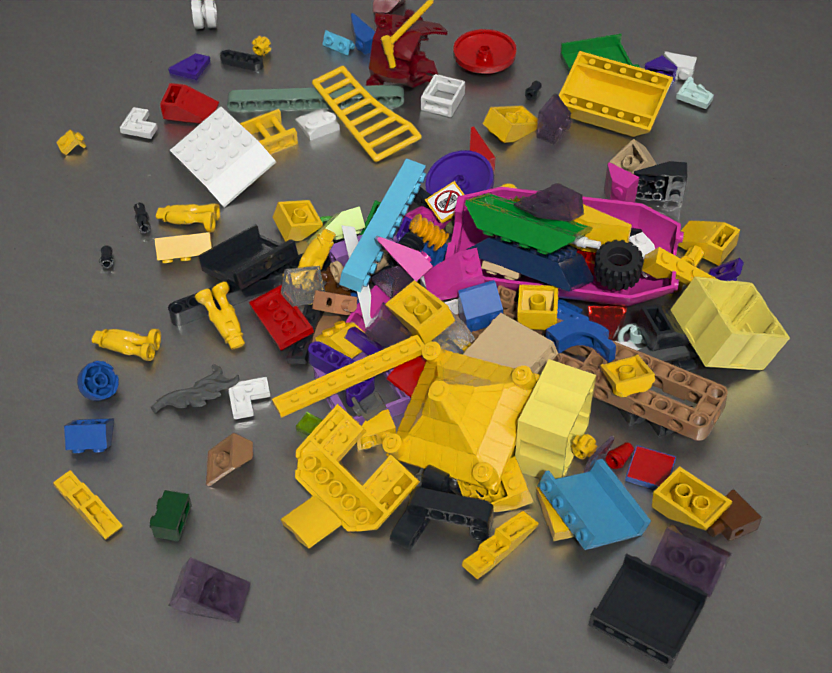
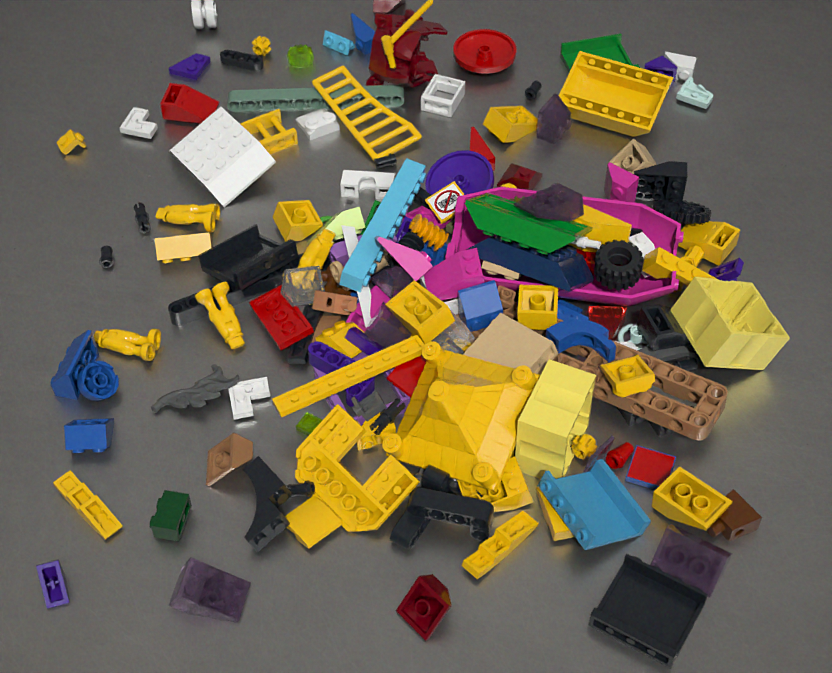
(53, 583): none -> dark purple slope
(78, 355): none -> blue slope
(270, 495): none -> black arch
(300, 56): none -> clear neon green gear
(302, 489): none -> black pin
(355, 181): none -> white arch
(385, 161): none -> black pin
(387, 416): none -> black pin
(425, 605): none -> dark red slope
(520, 177): none -> dark red slope
(683, 211): none -> black gear

